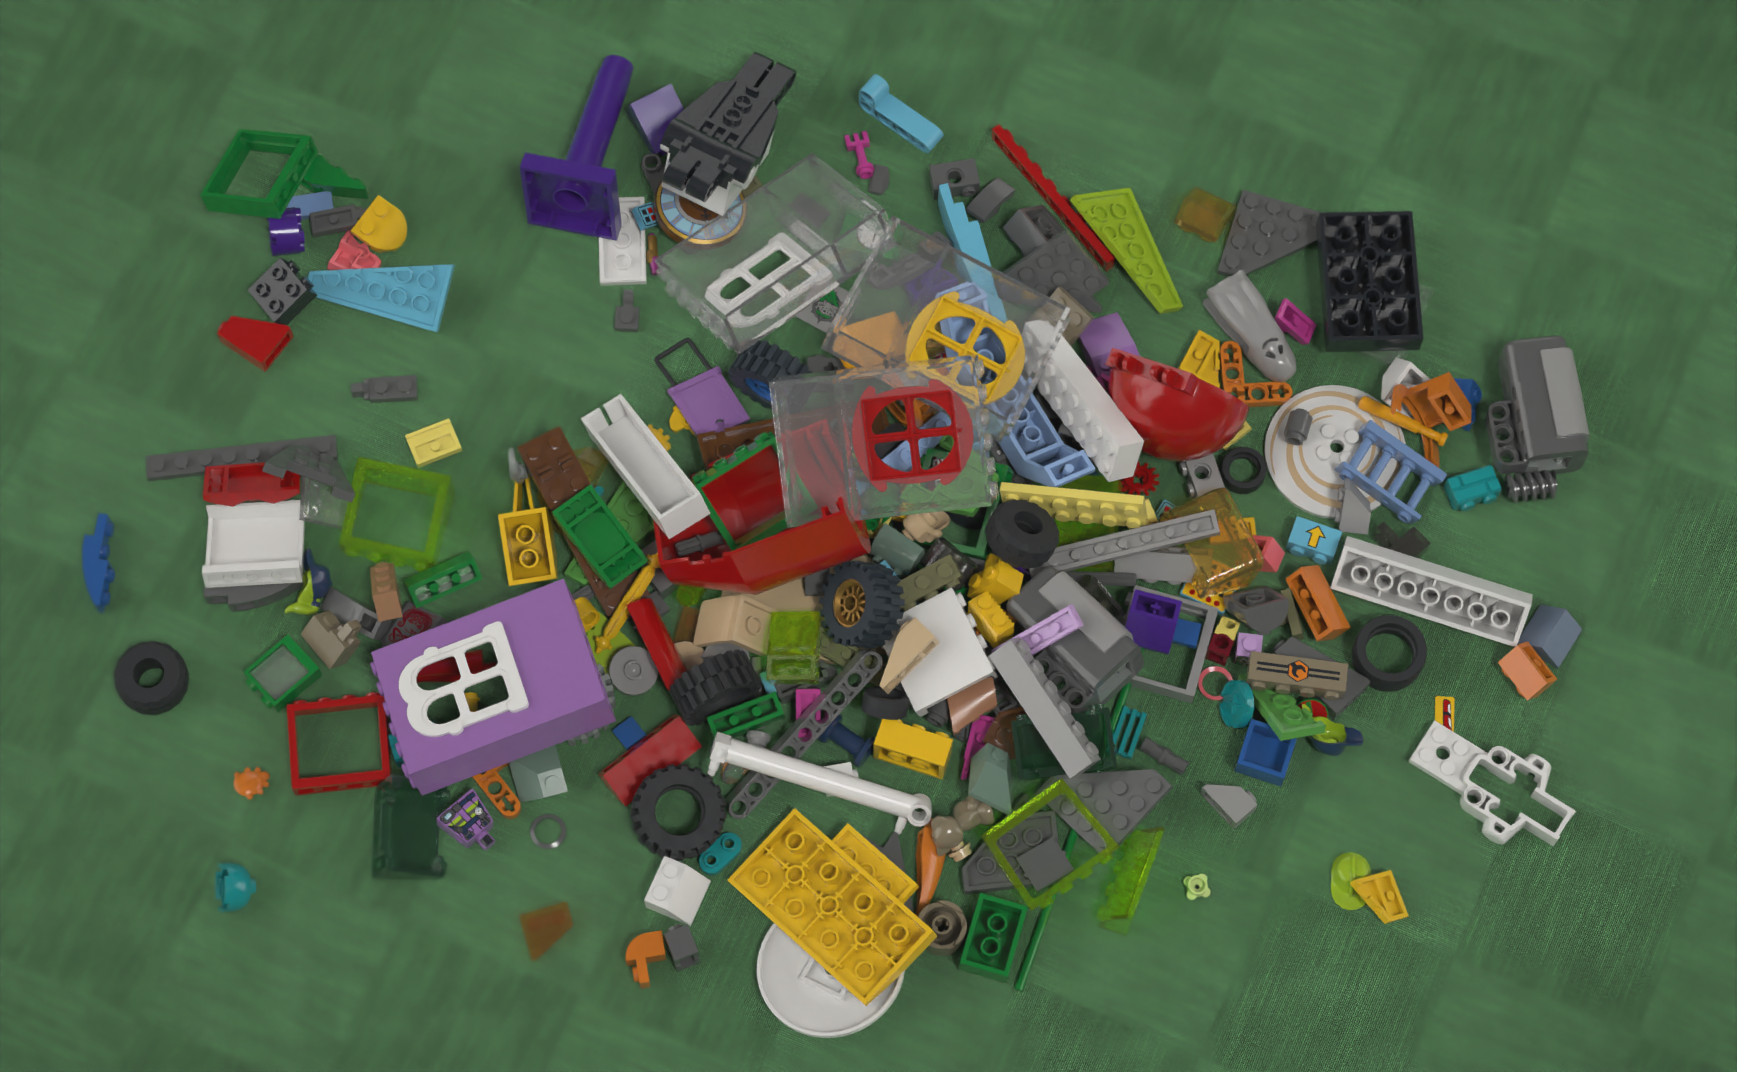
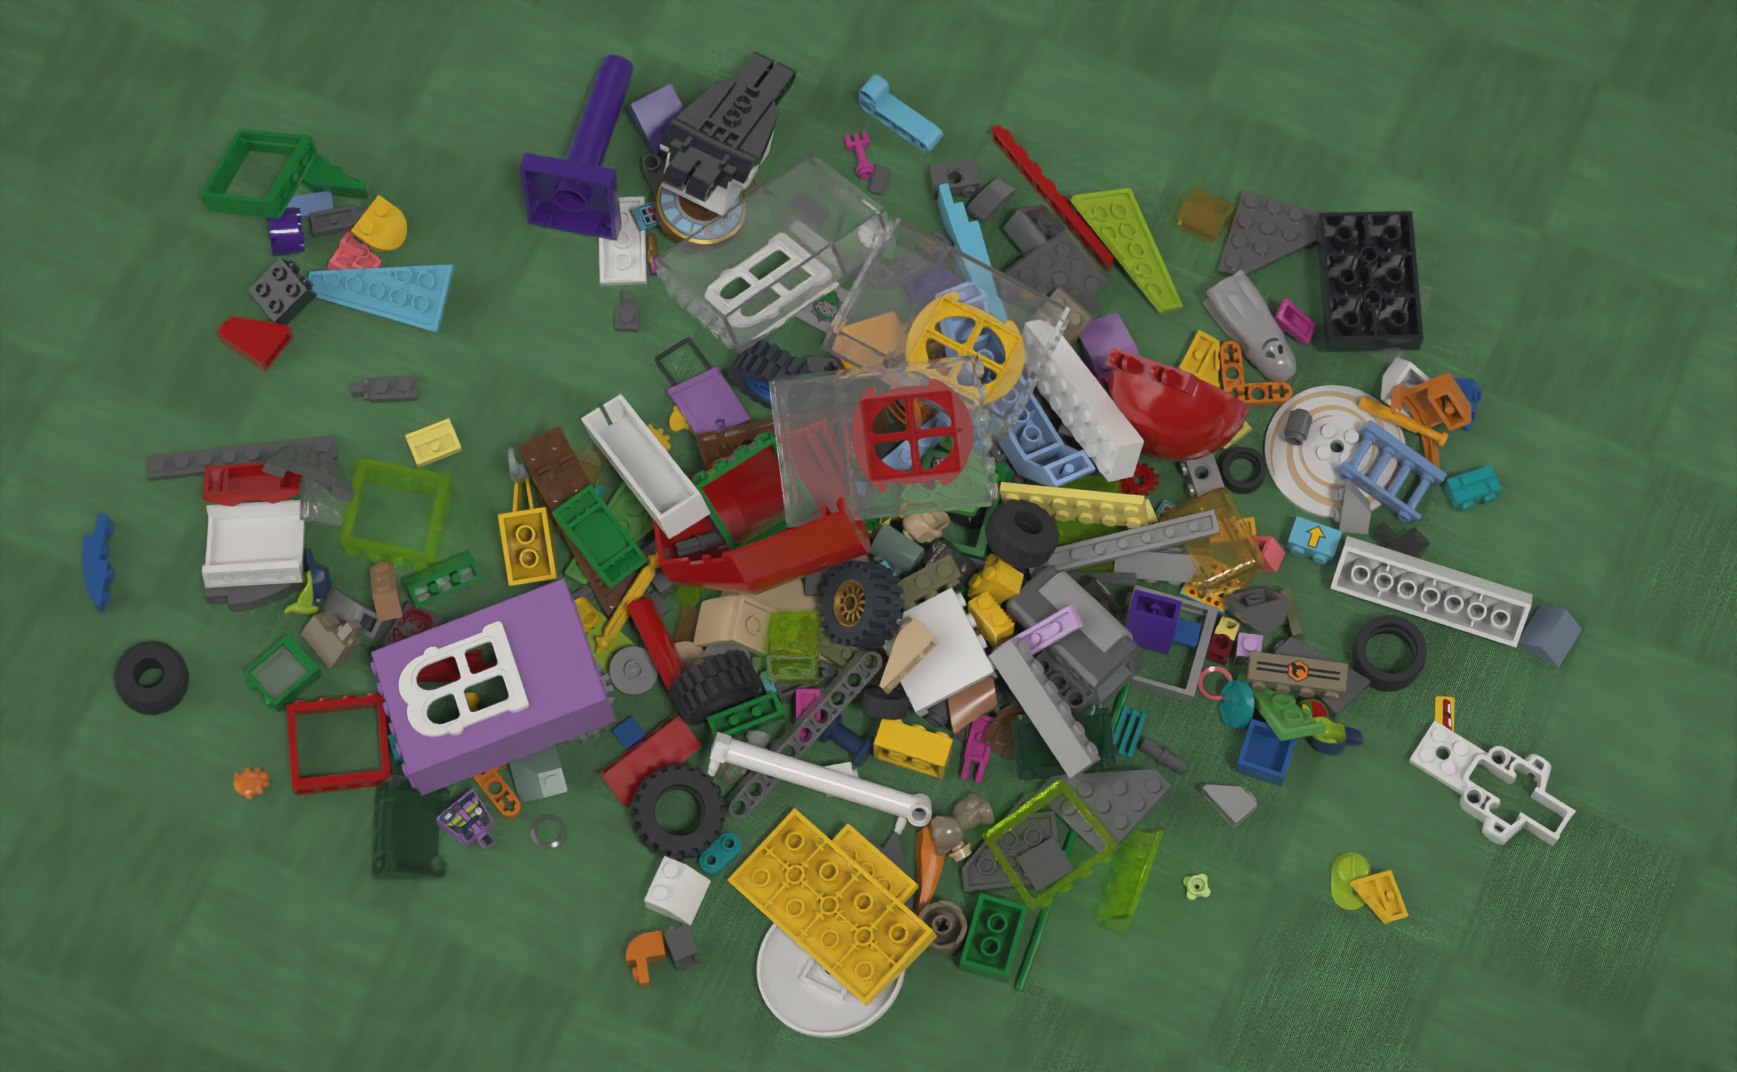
(233, 887): teal cylinder -> none
(545, 927): clear orange wing -> none
(992, 778): sand green slope -> none
(1317, 603): orange brick -> none
(1527, 671): orange brick -> none
(1531, 485): dark grey piece -> none
(1540, 409): dark grey piece -> none

